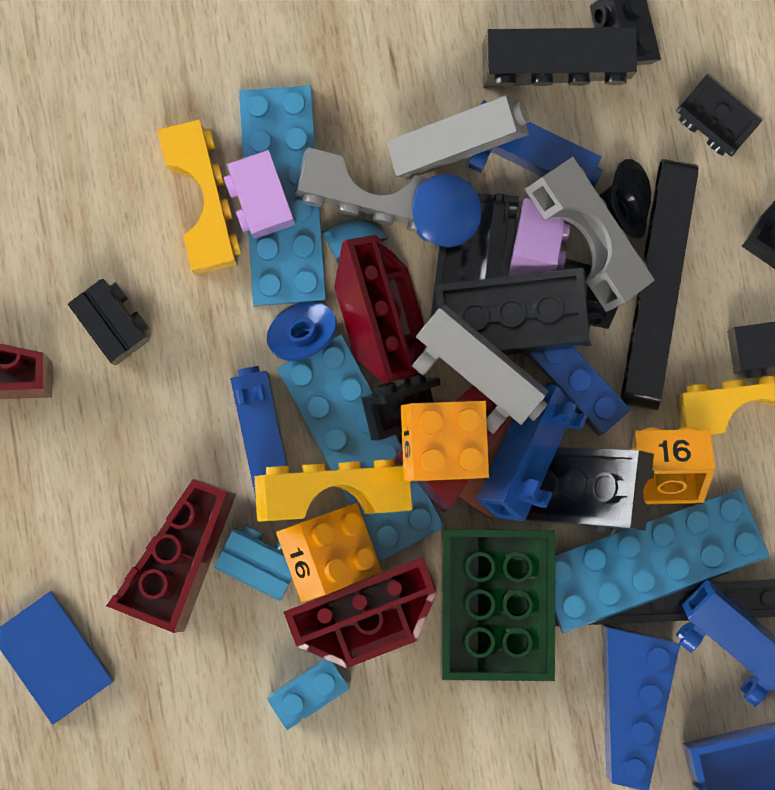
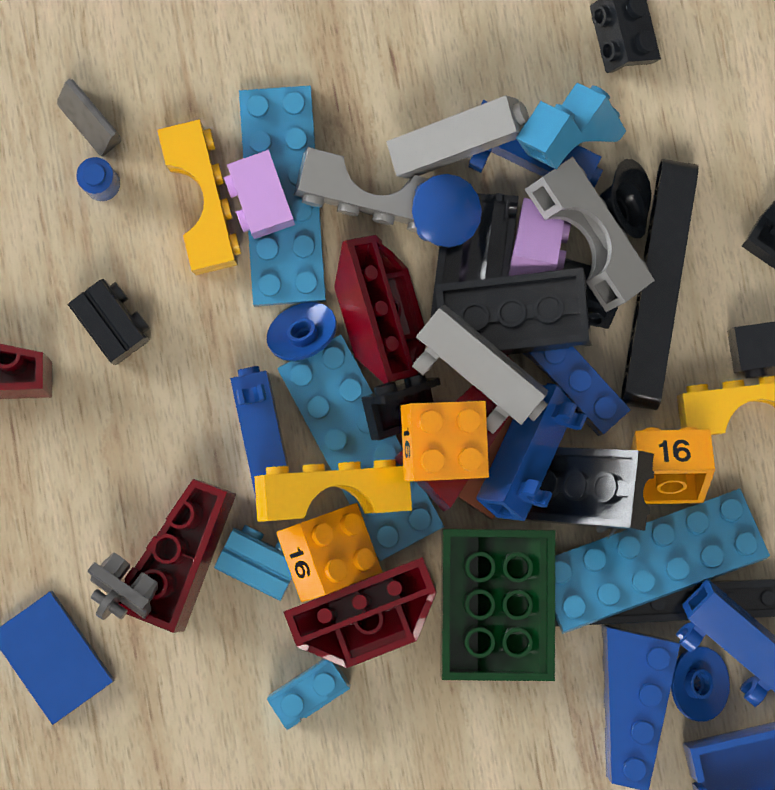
(87, 118): none -> flat silver slope
(98, 179): none -> blue brick
(108, 578): none -> flat silver hips
(349, 230): dark azure brick -> none
(558, 56): black wedge -> none
(559, 129): none -> dark azure arch
(700, 684): none -> blue dish
(718, 116): black bracket -> none

